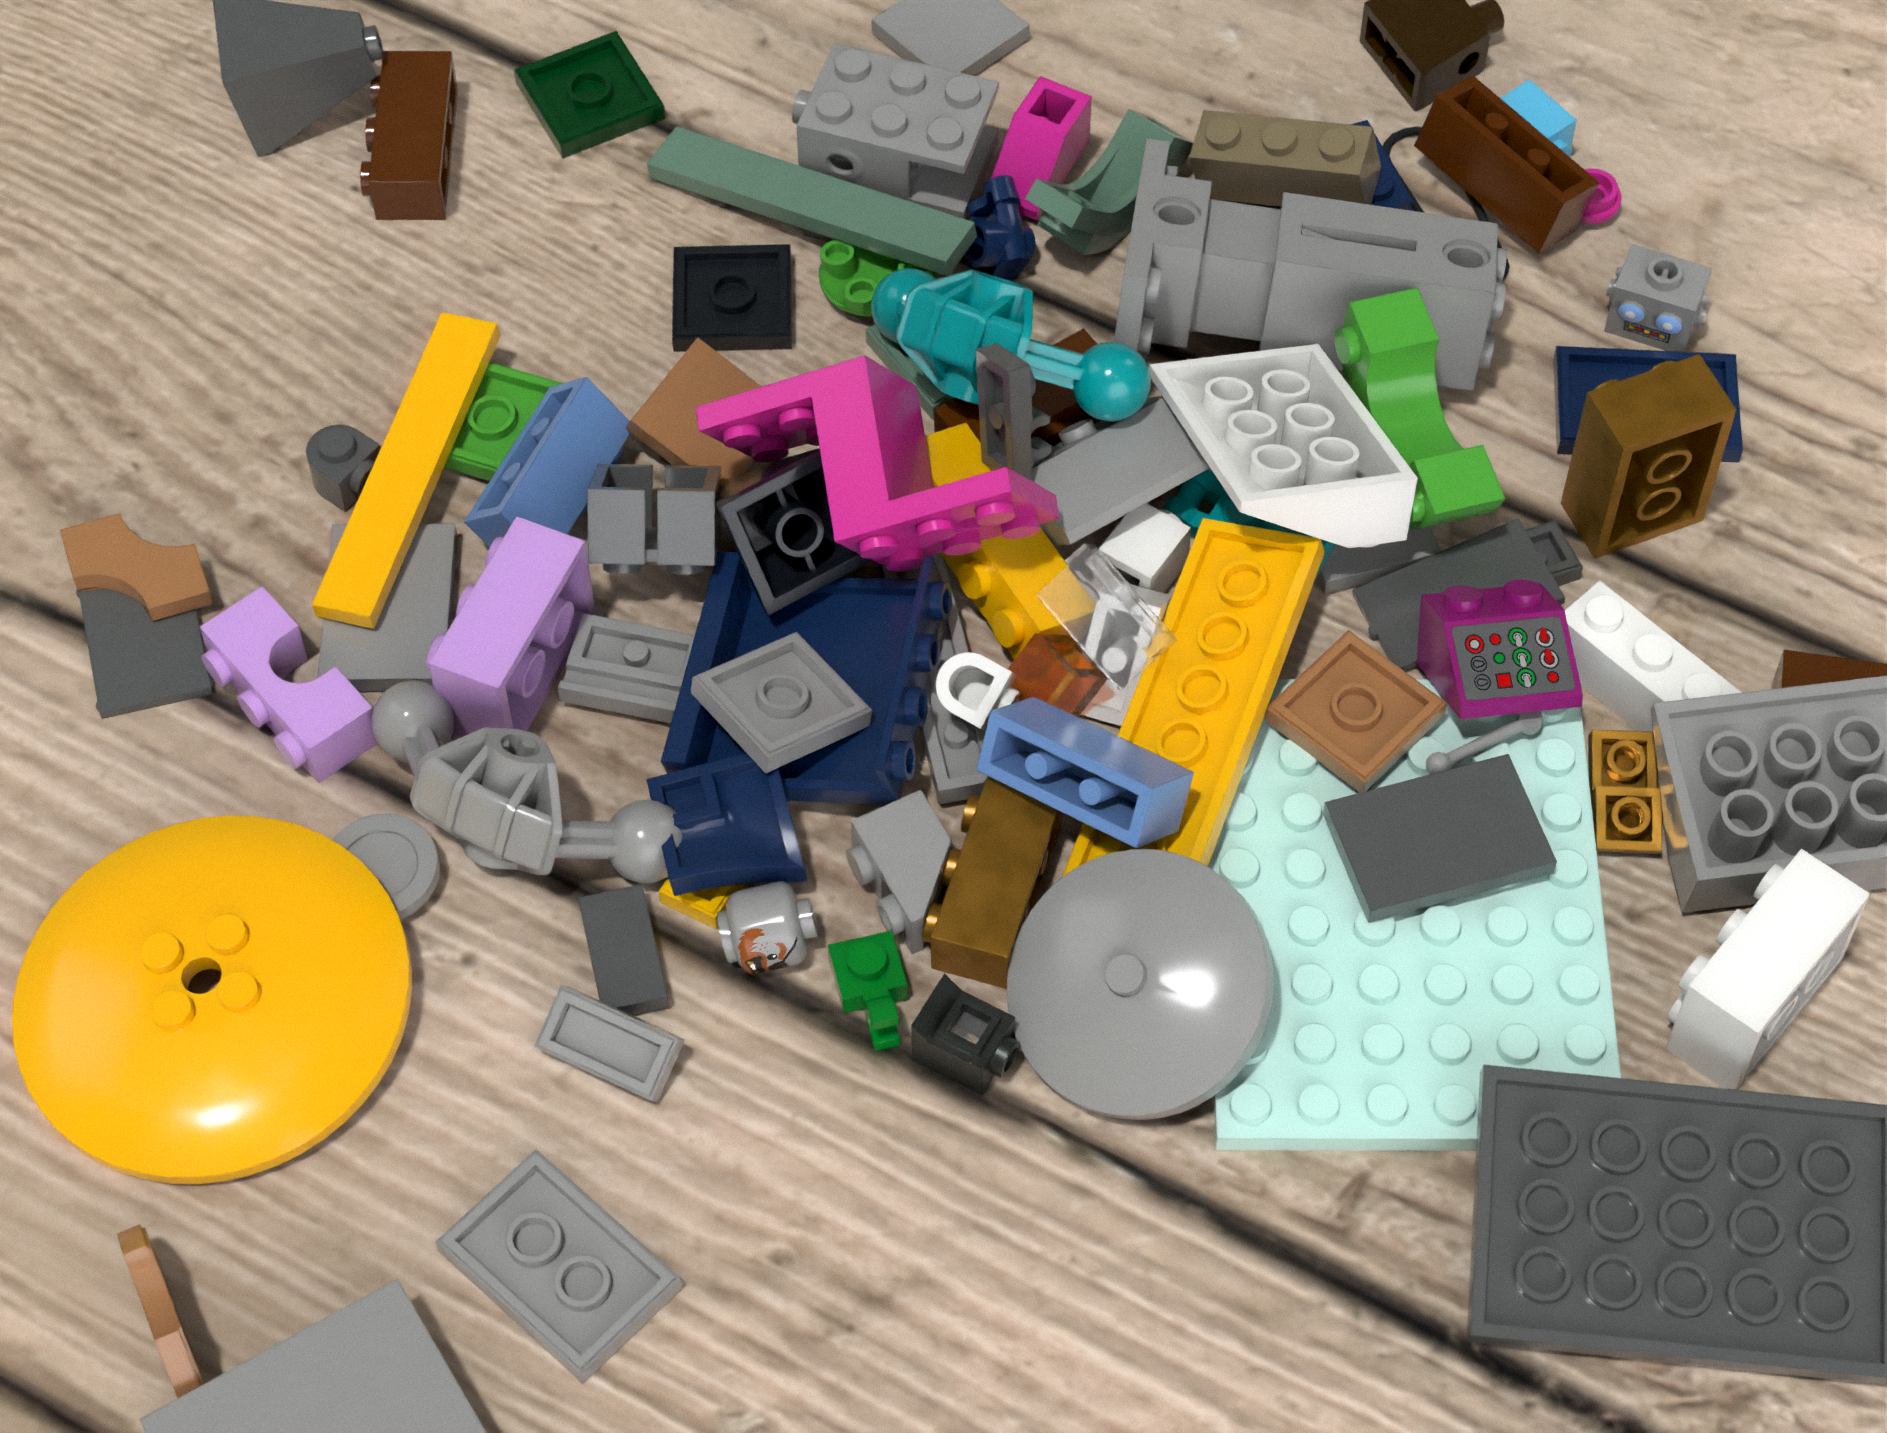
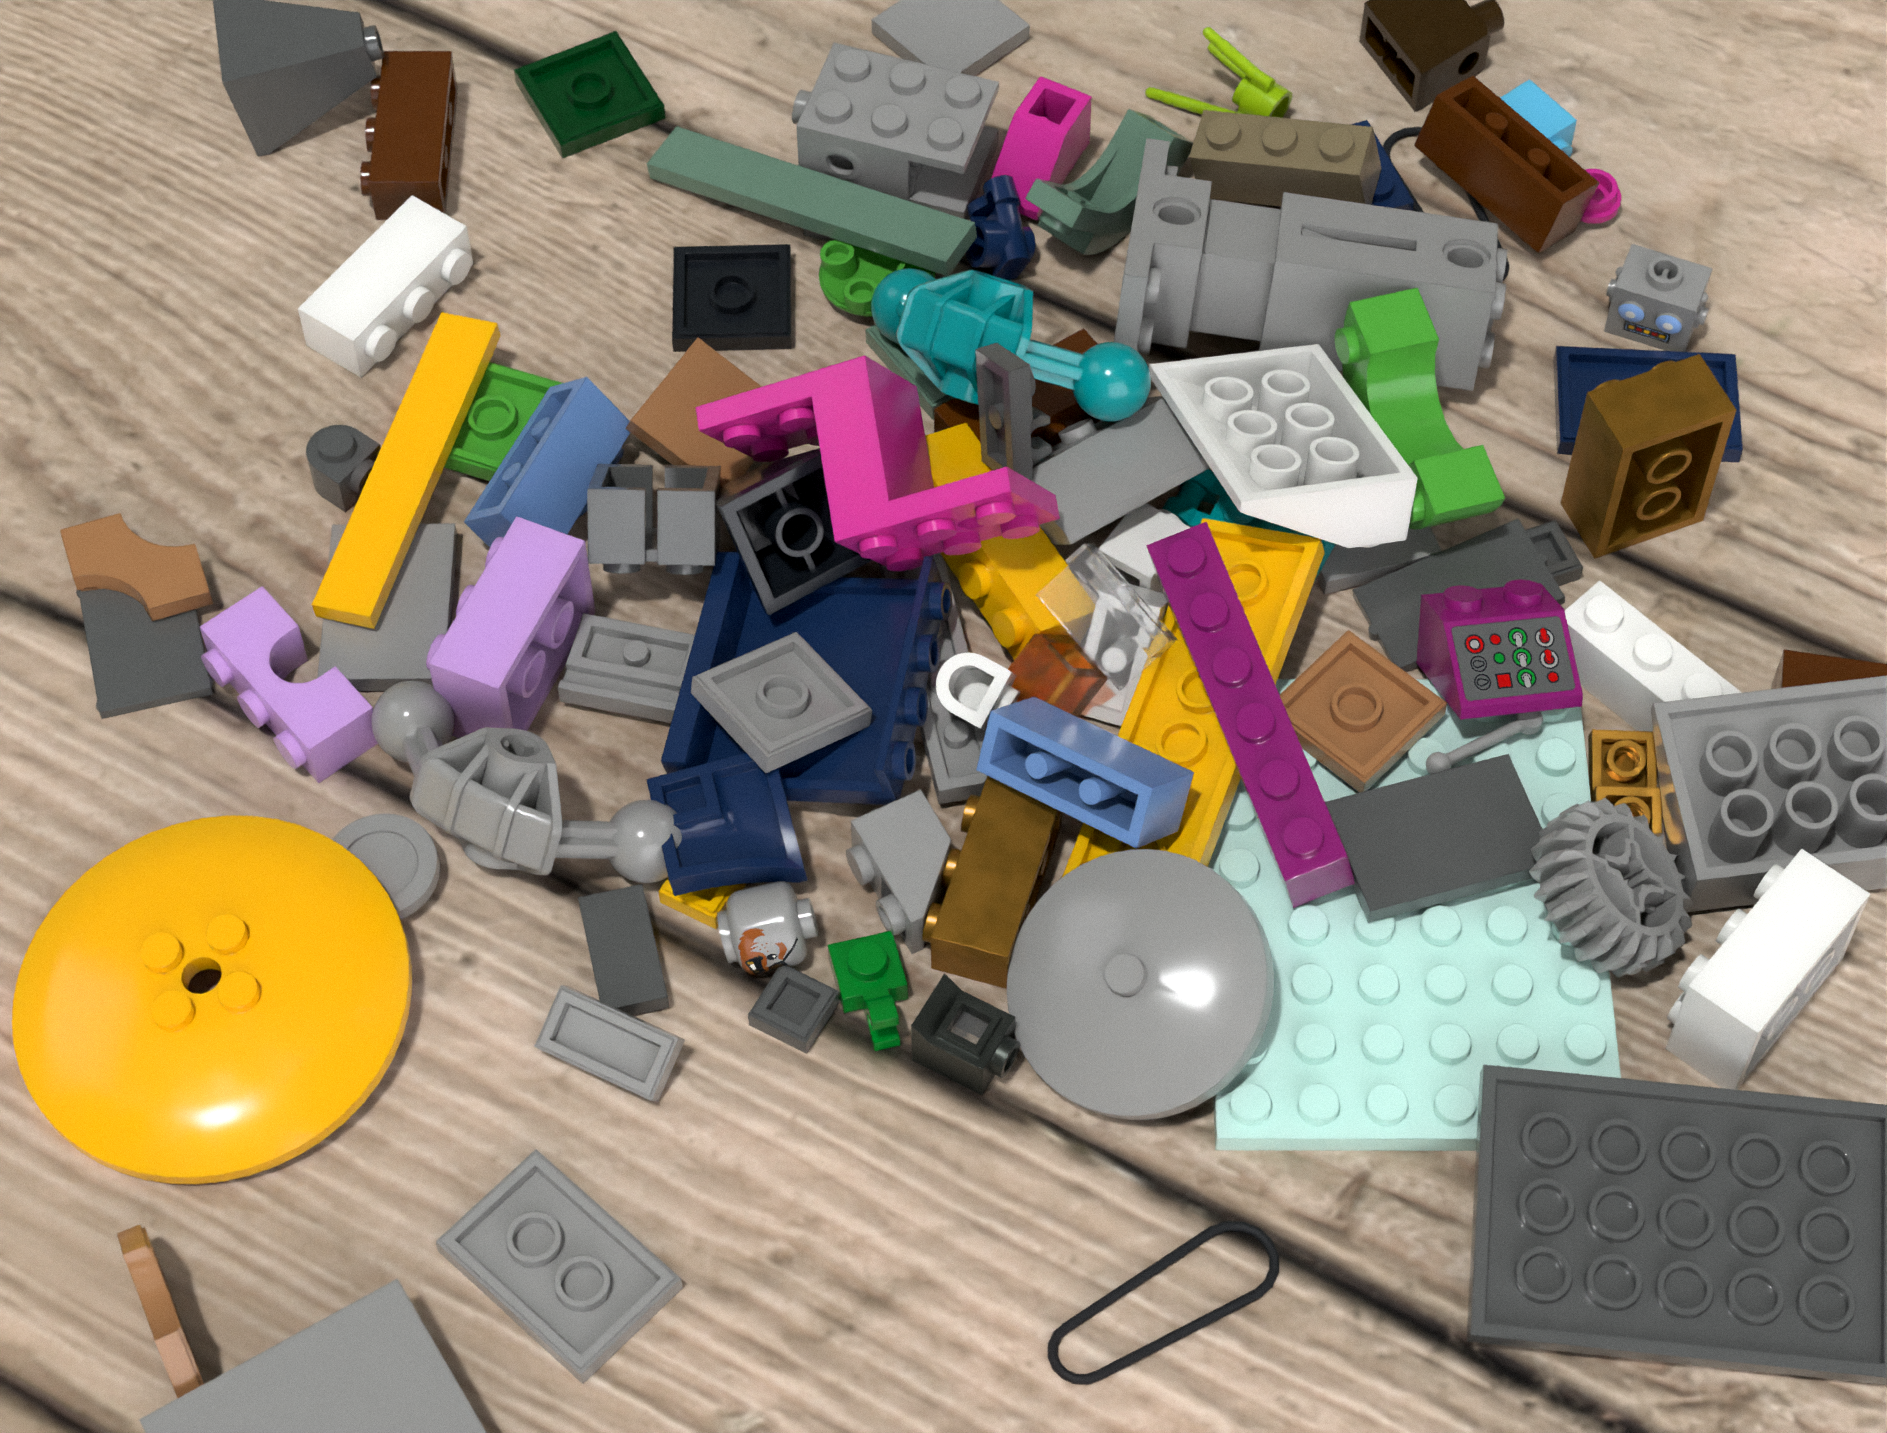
(386, 286): none -> white brick
(794, 1008): none -> dark grey tile
(1090, 1311): none -> black piece
(1251, 715): none -> magenta arch
(1254, 95): none -> lime plant
(1611, 888): none -> light grey gear

